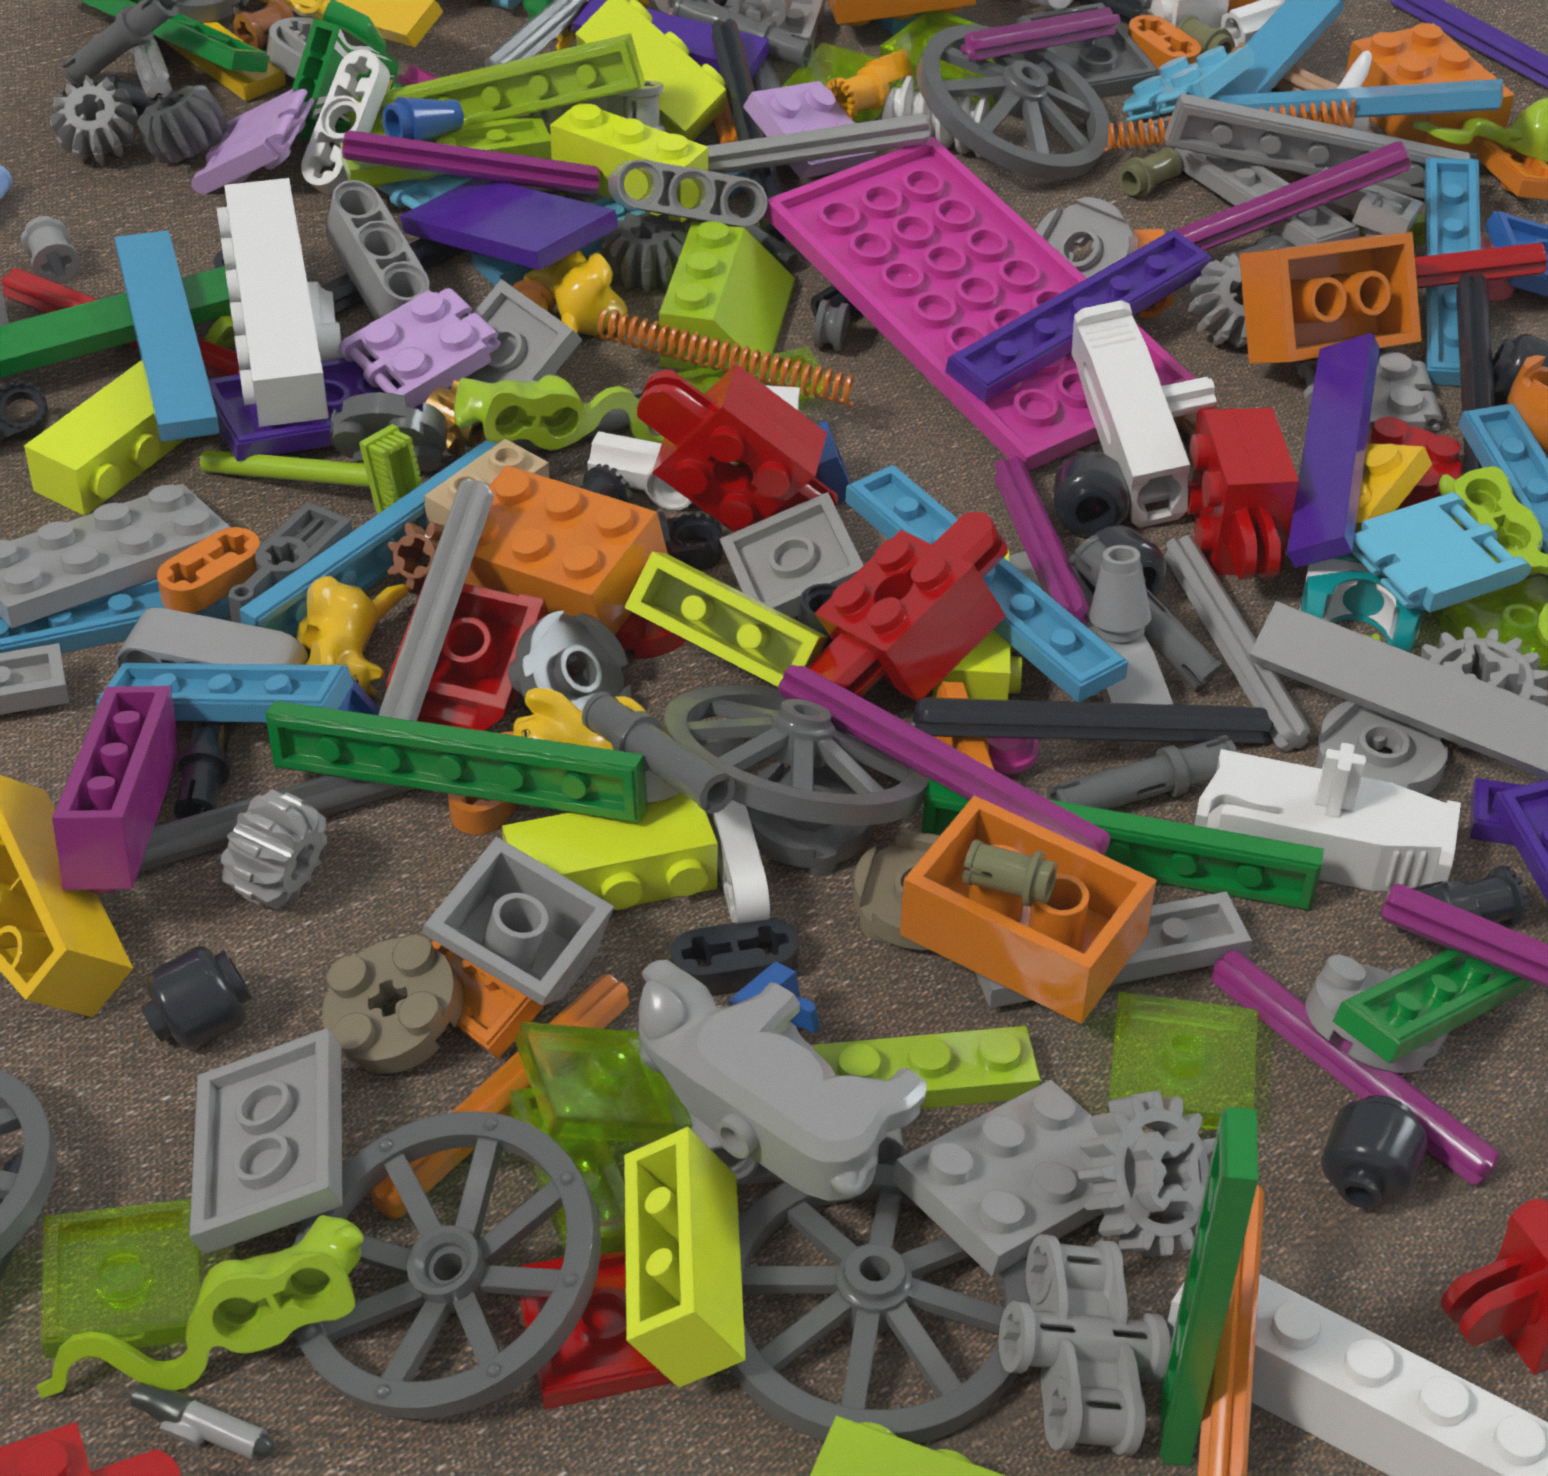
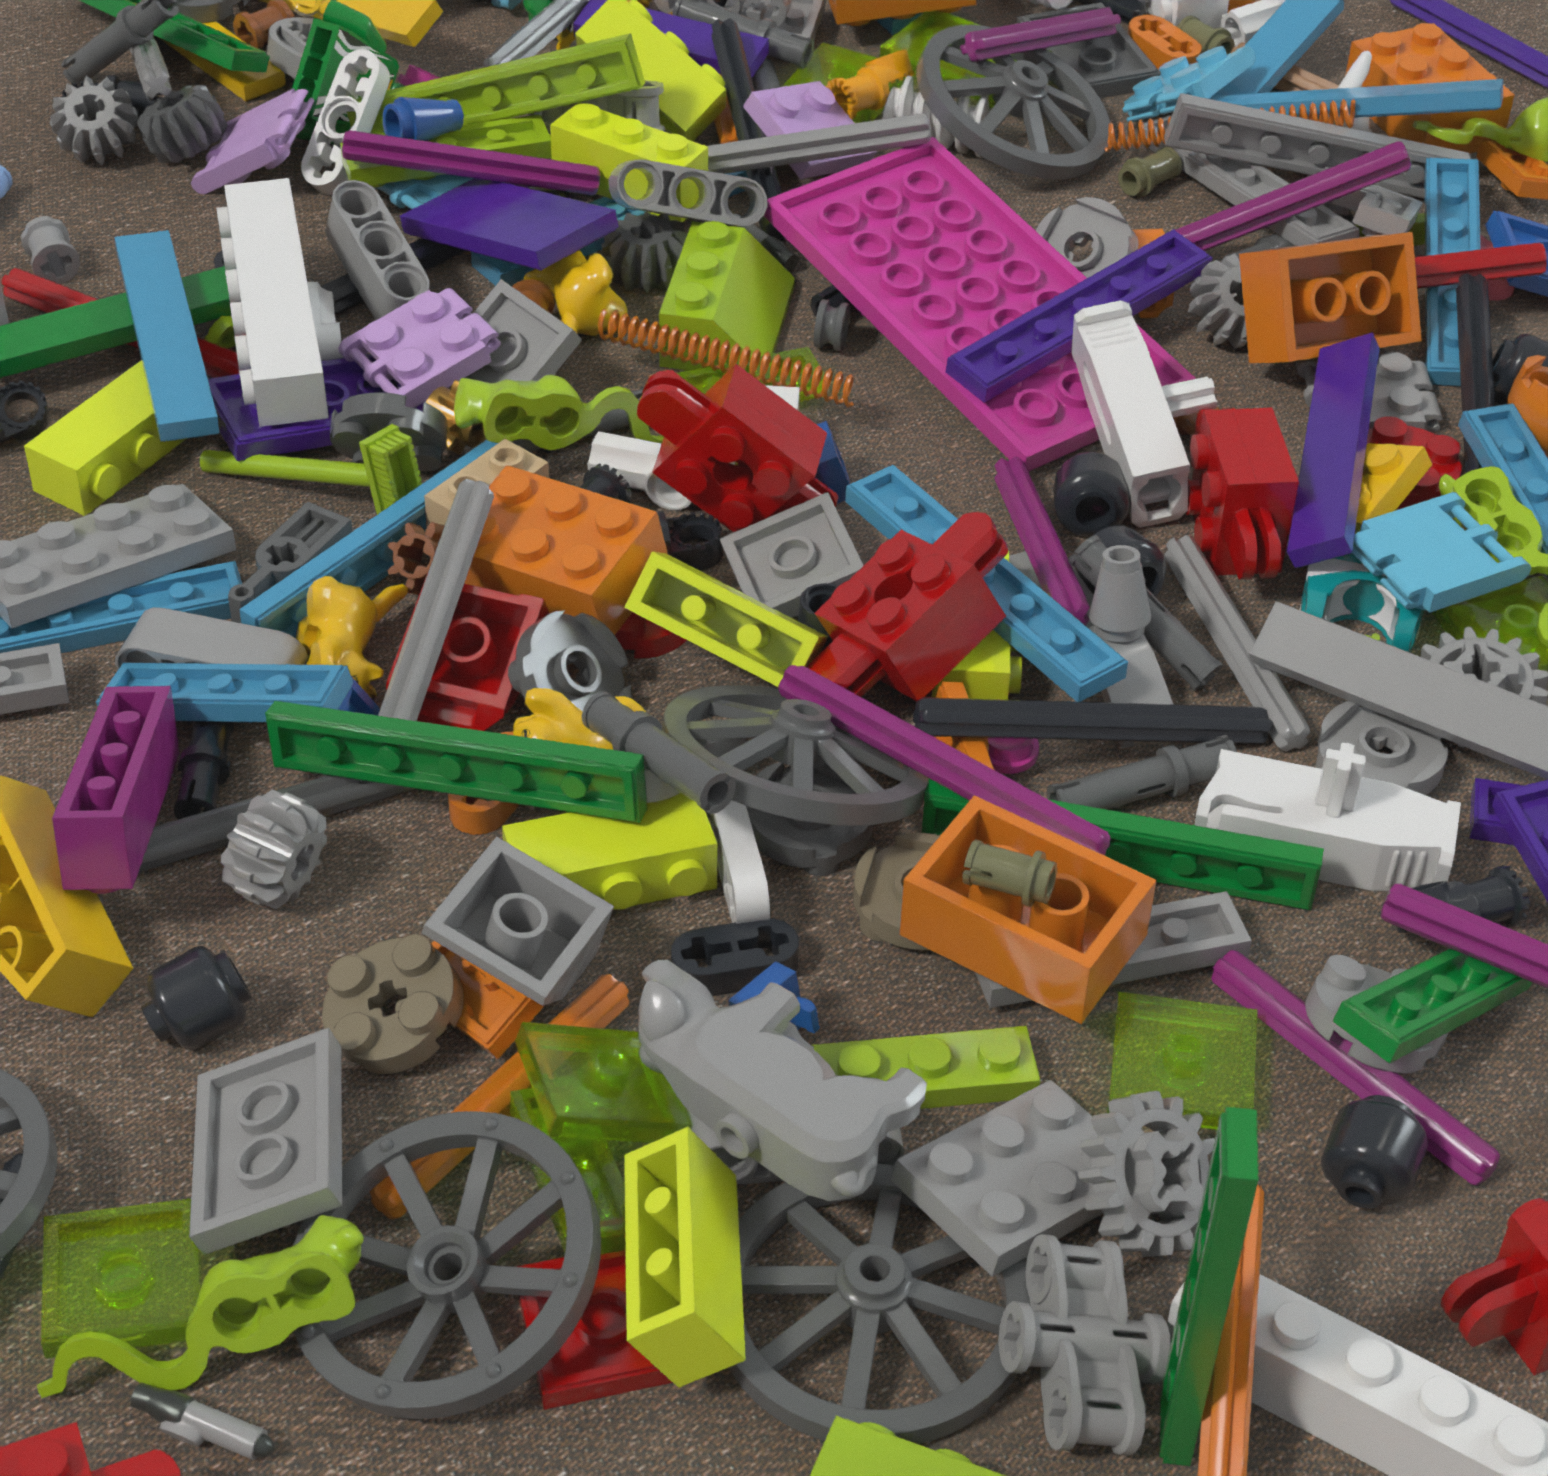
(208, 570): orange beam -> none

